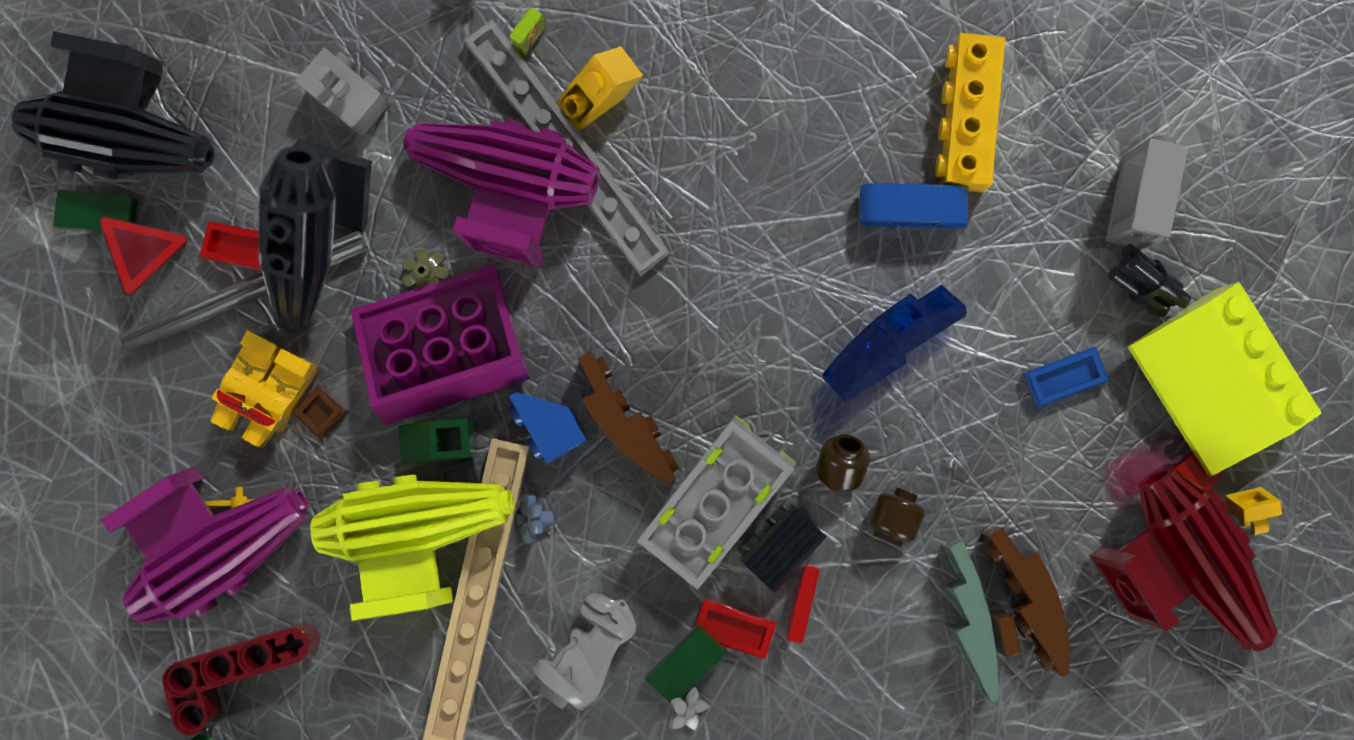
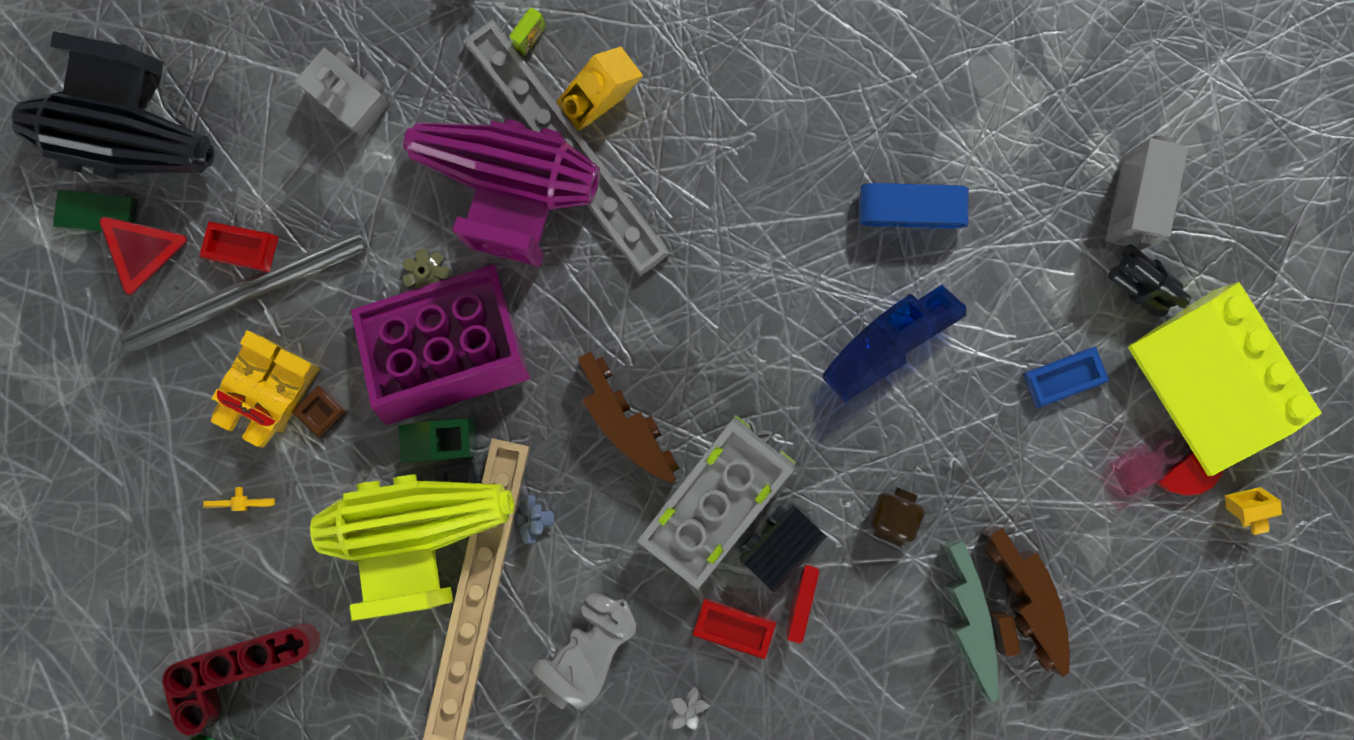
(198, 553): magenta piece -> none
(298, 206): black piece -> none
(551, 426): blue slope -> none
(686, 664): dark green tile -> none
(843, 463): dark brown head -> none
(971, 111): yellow brick -> none
(1188, 552): dark red piece -> none

